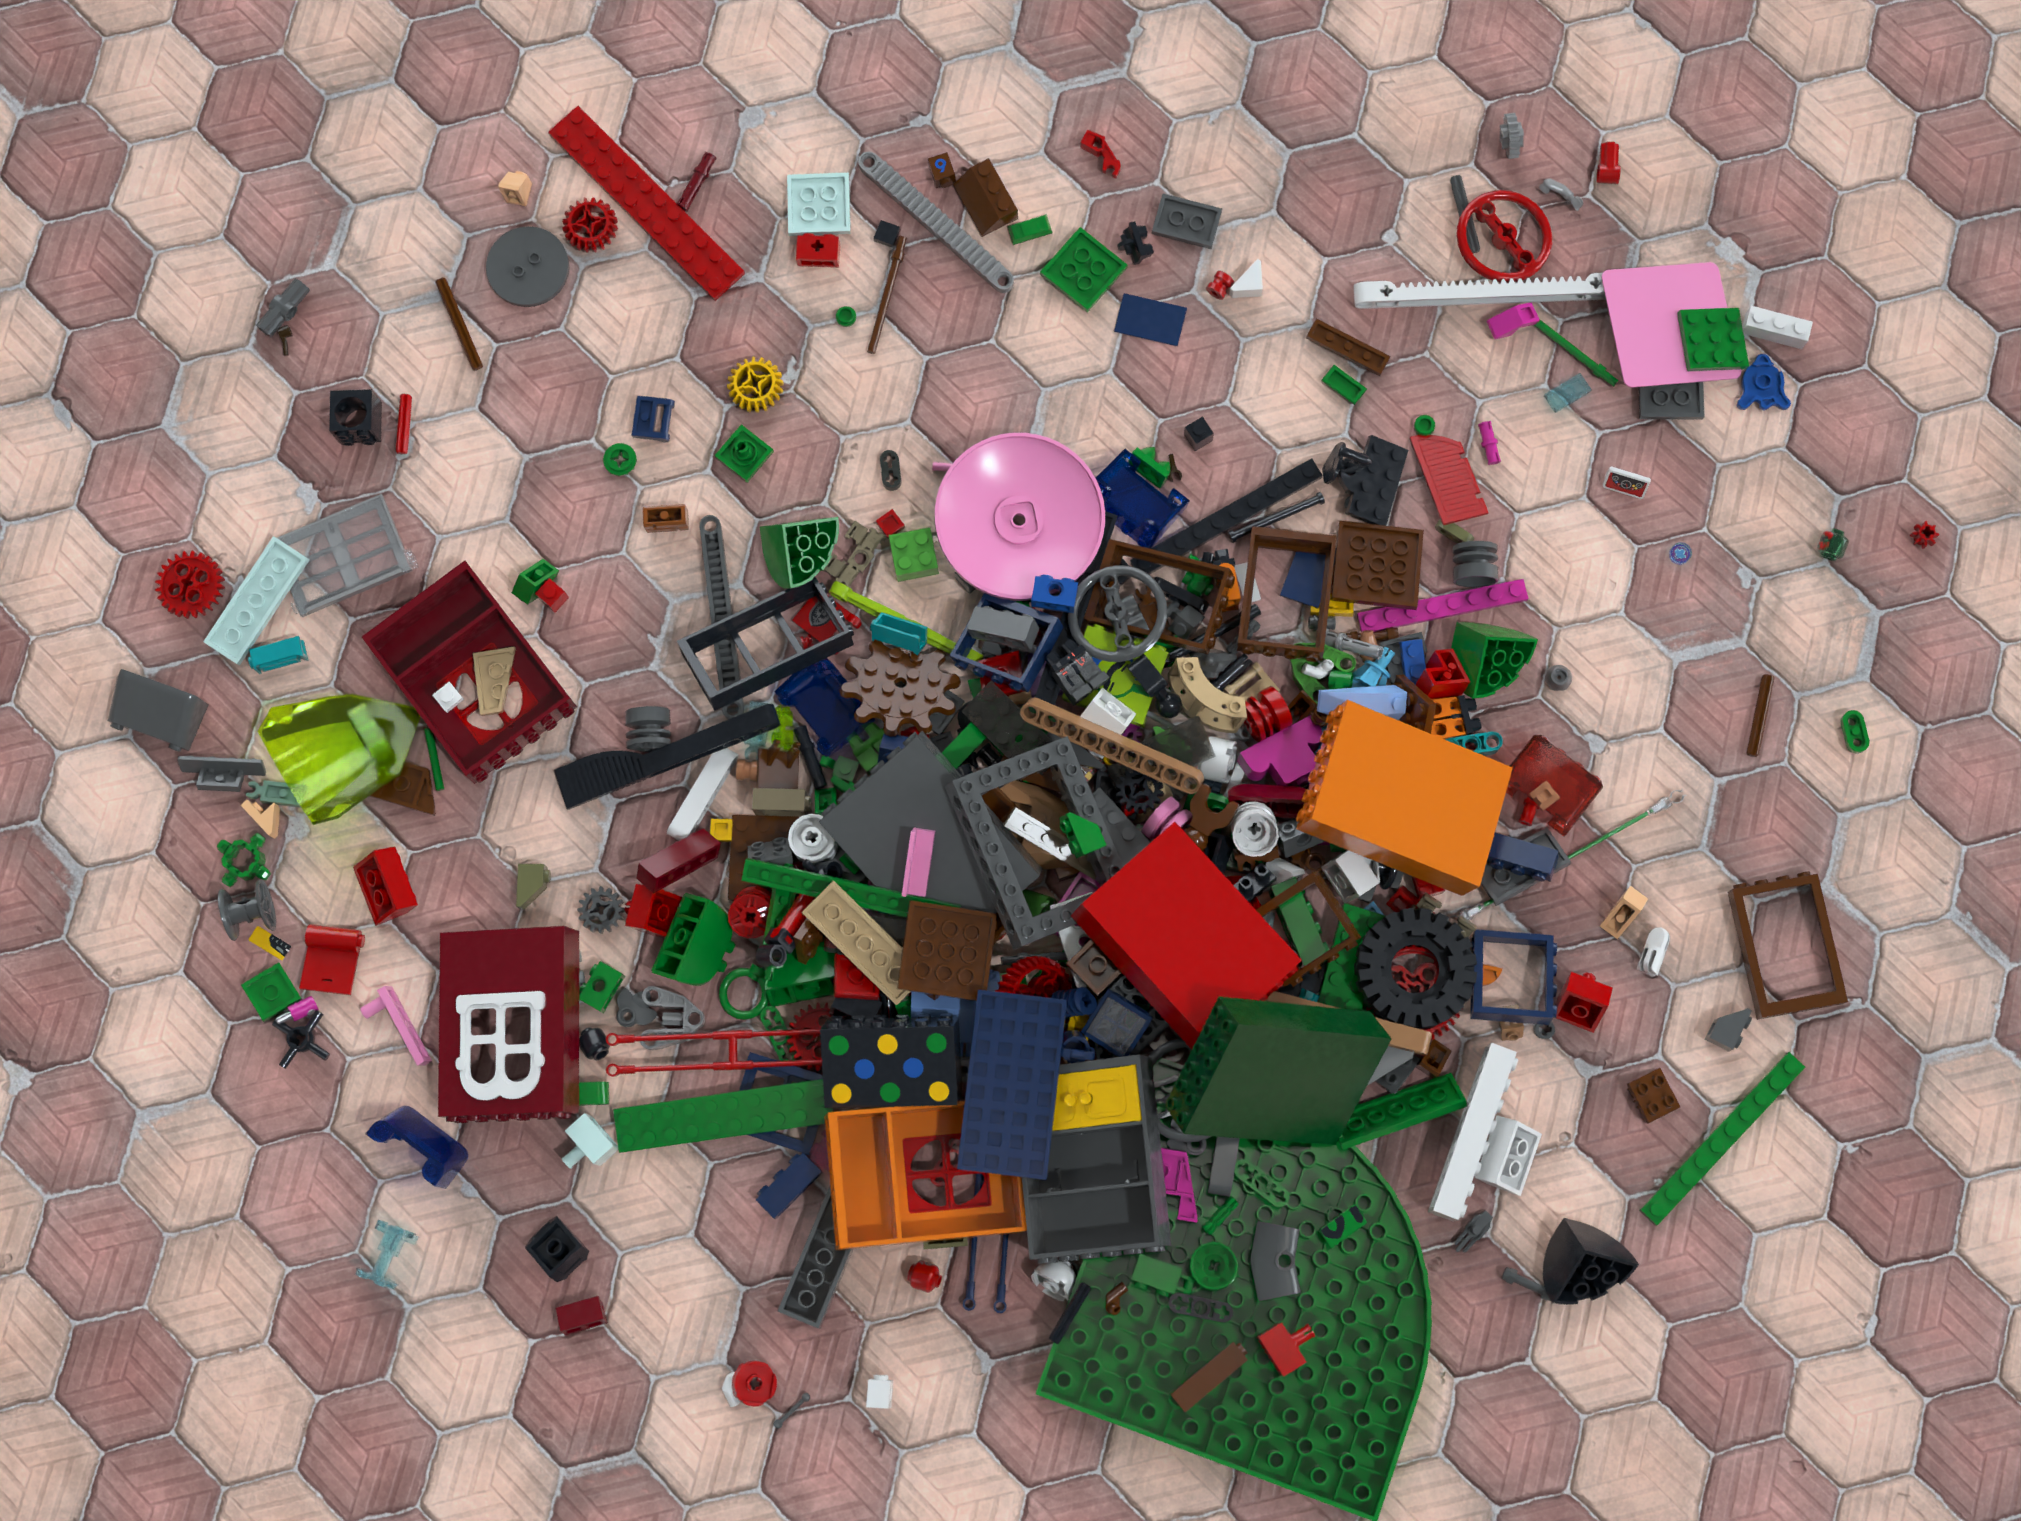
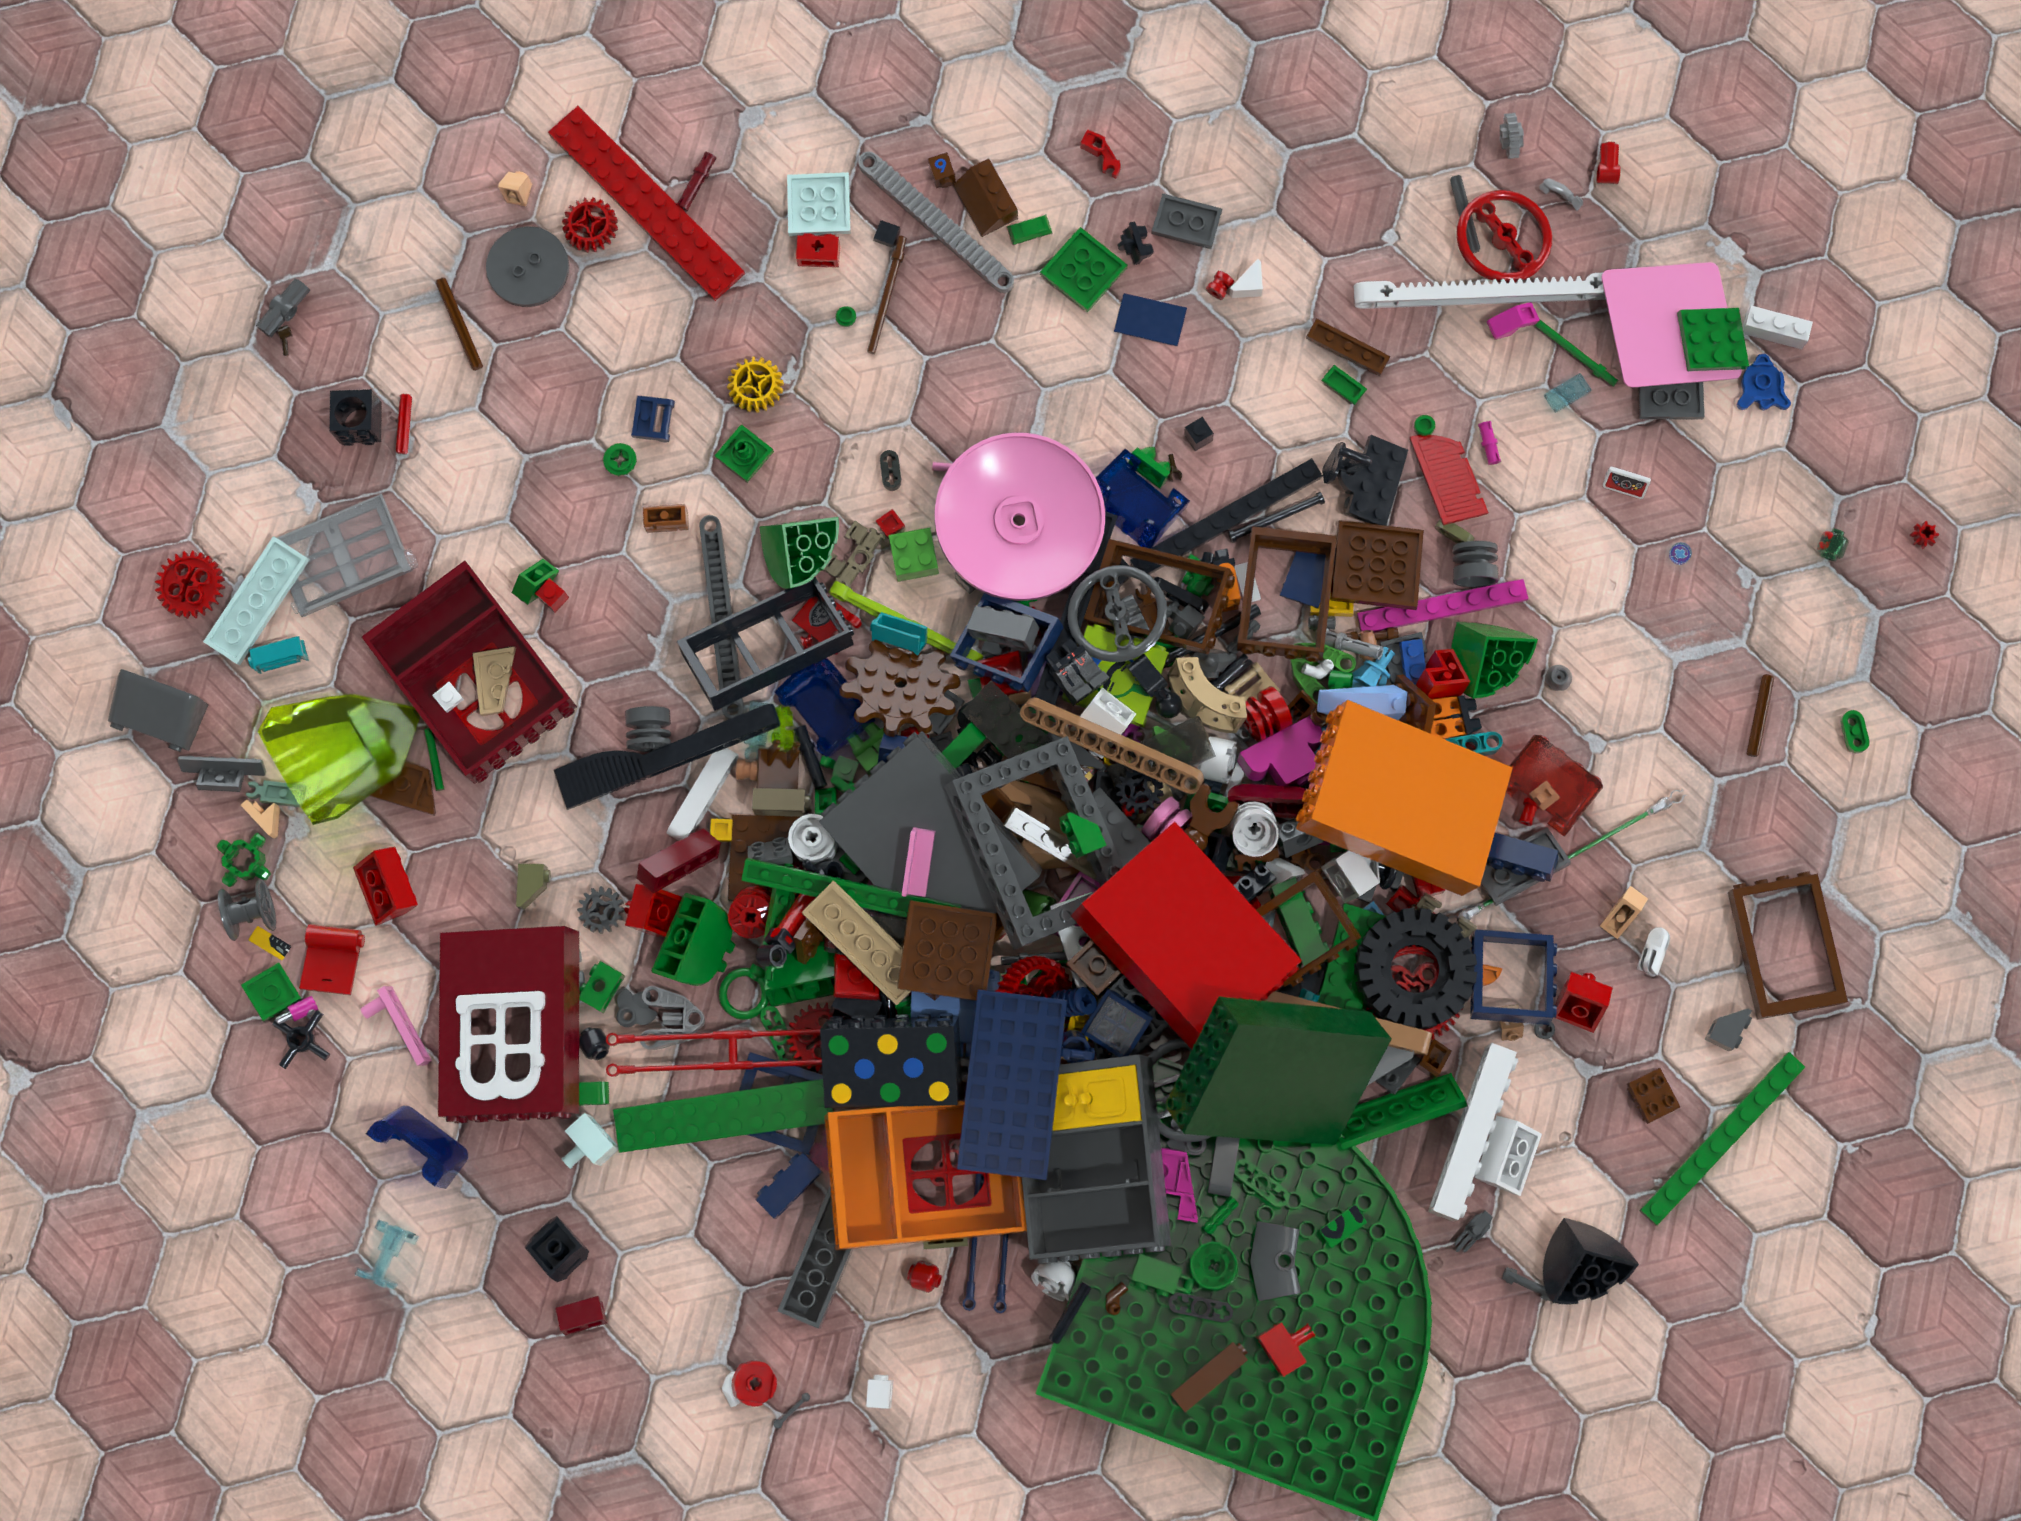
(1063, 602): blue brick -> none

